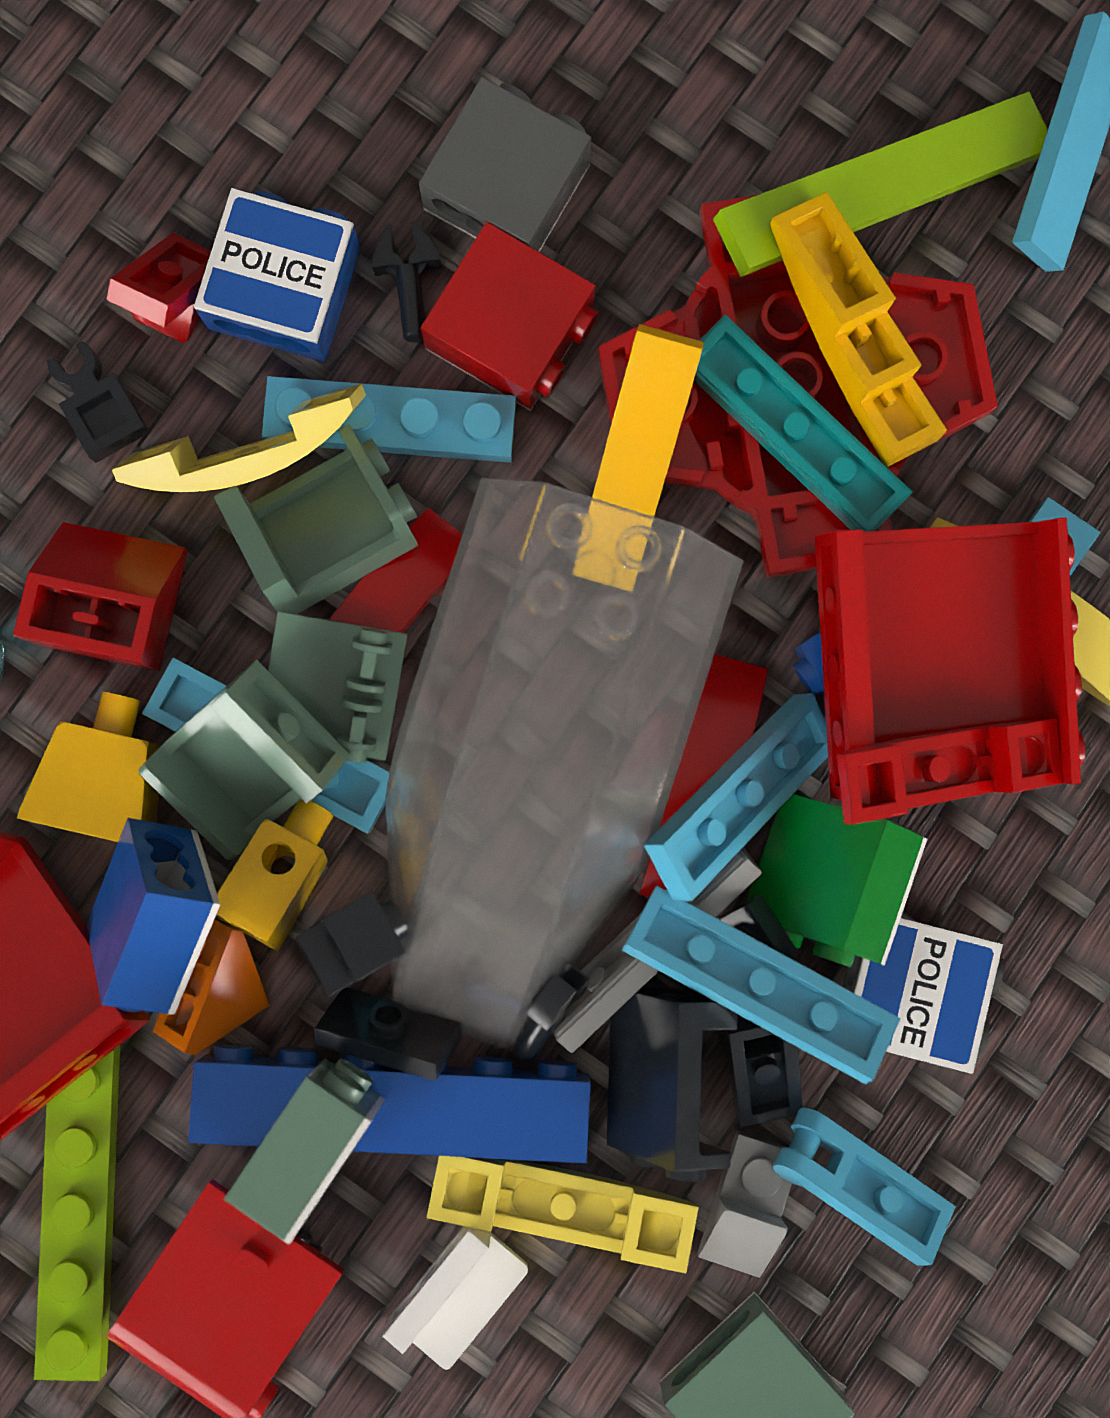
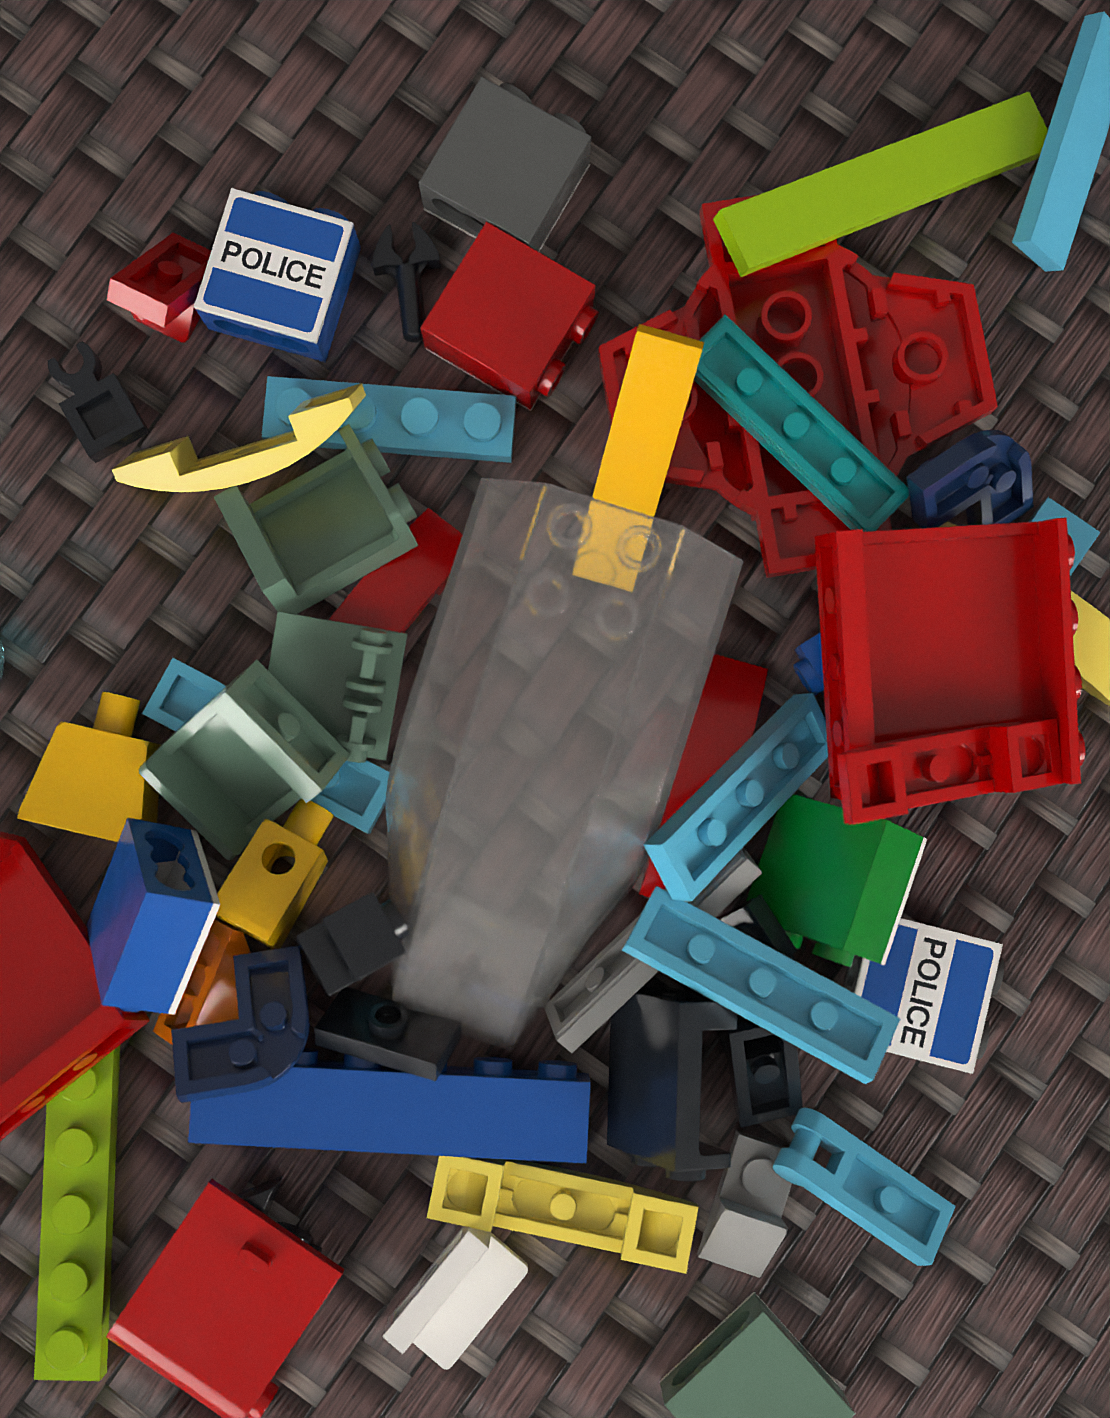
(102, 596): red slope -> none
(258, 1045): none -> dark blue plate
(306, 1147): sand green piece -> none
(549, 1009): black bar -> none
(850, 320): yellow slope -> none
(980, 474): none -> dark blue plate

